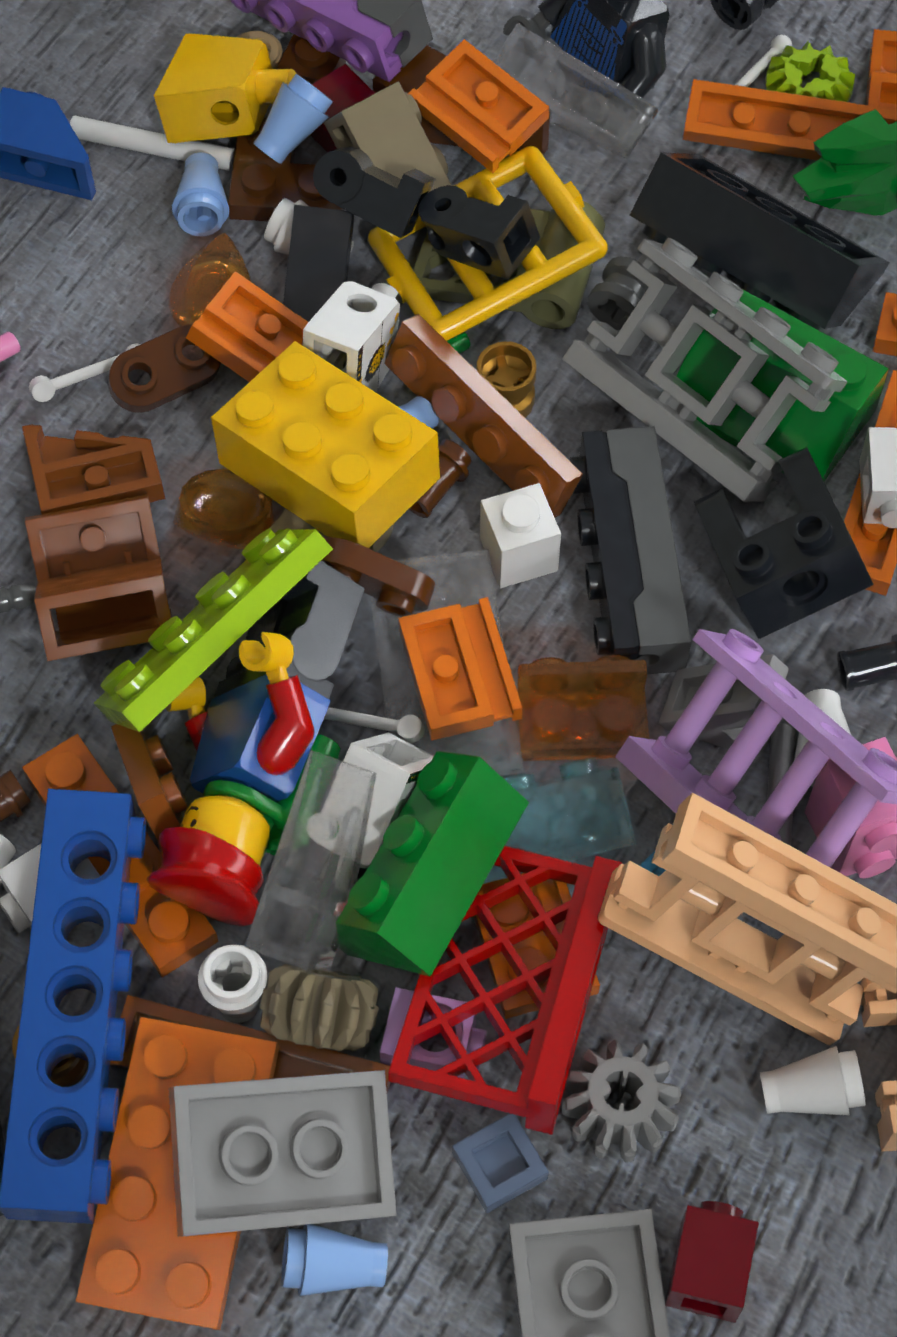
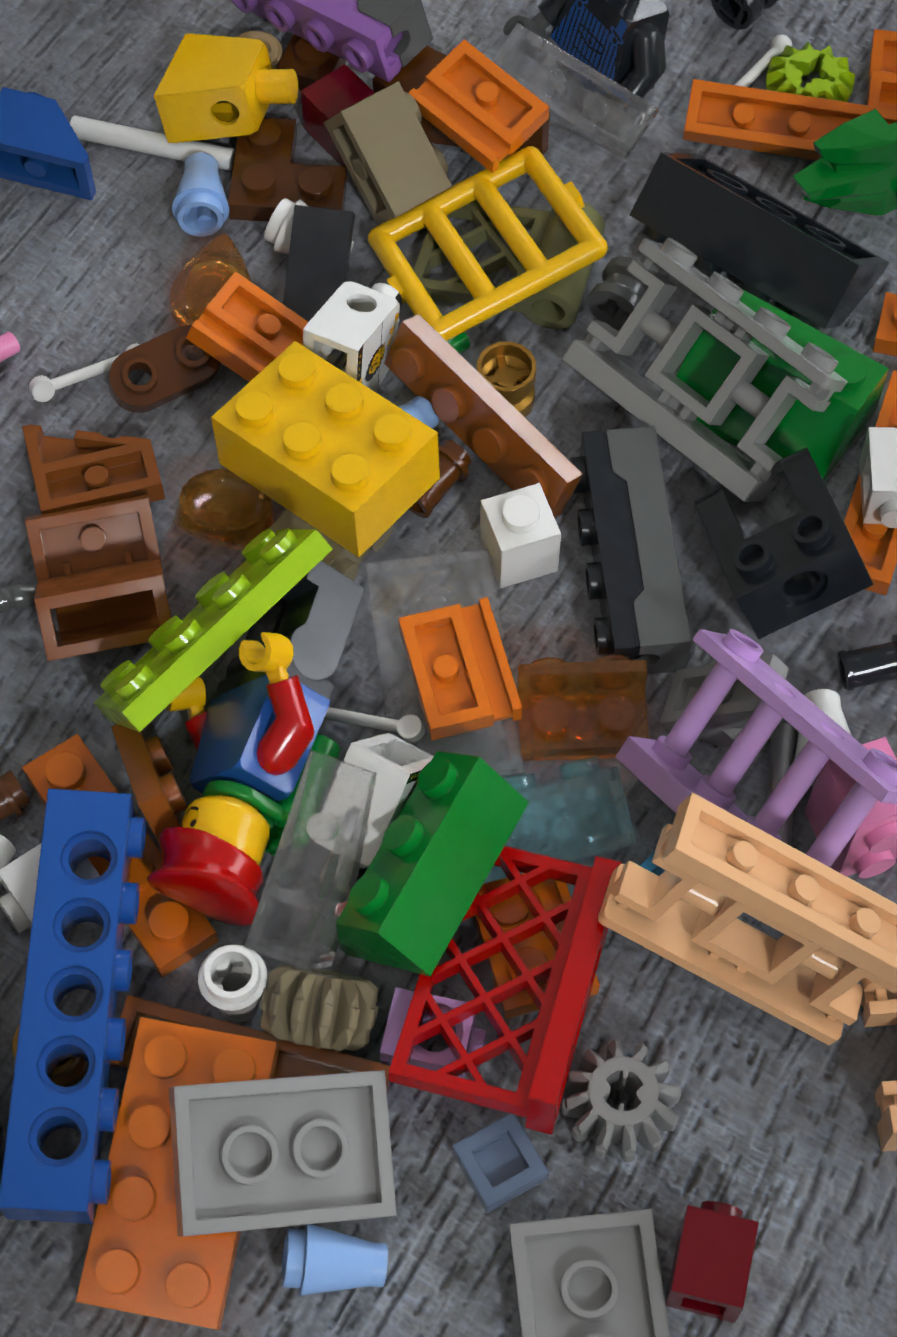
(293, 117): light blue cone -> none
(359, 187): black leg -> none
(394, 584): reddish brown plate -> none
(477, 231): black leg -> none
(815, 1085): white cone -> none

